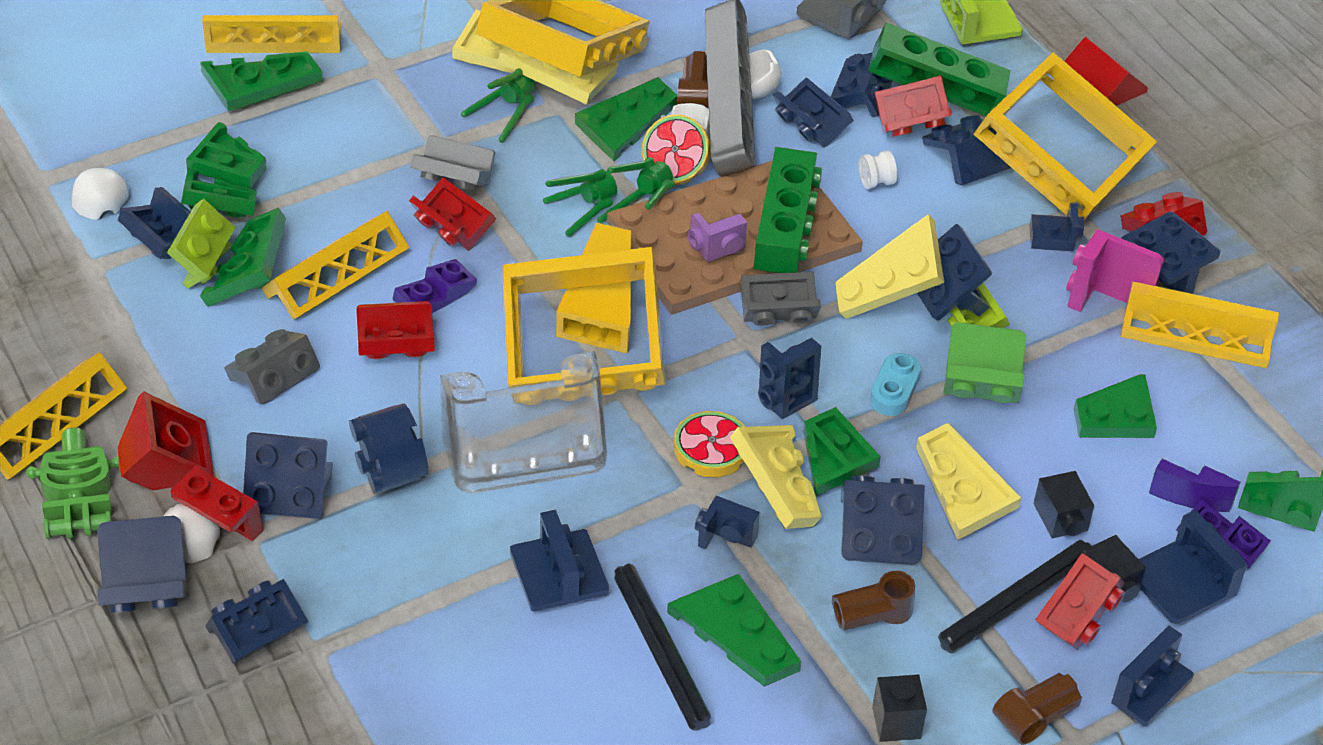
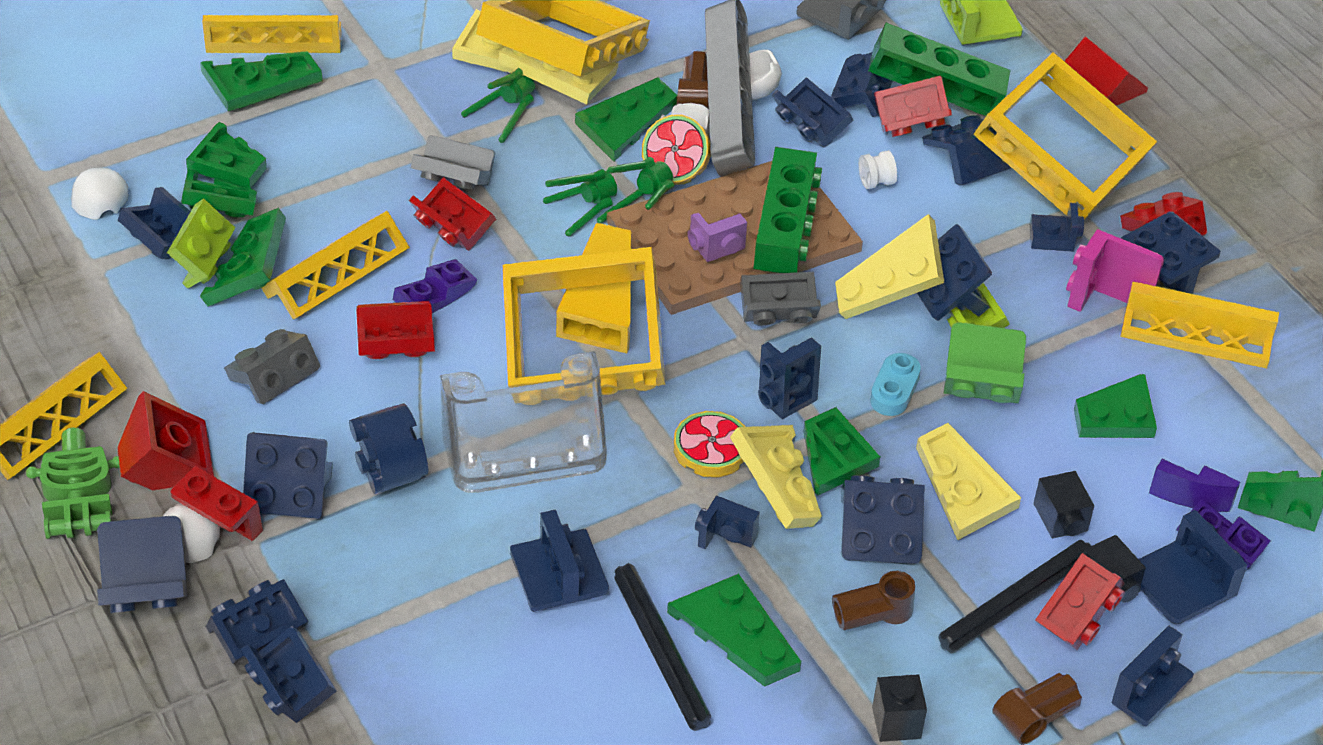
(289, 675): none -> dark blue bracket

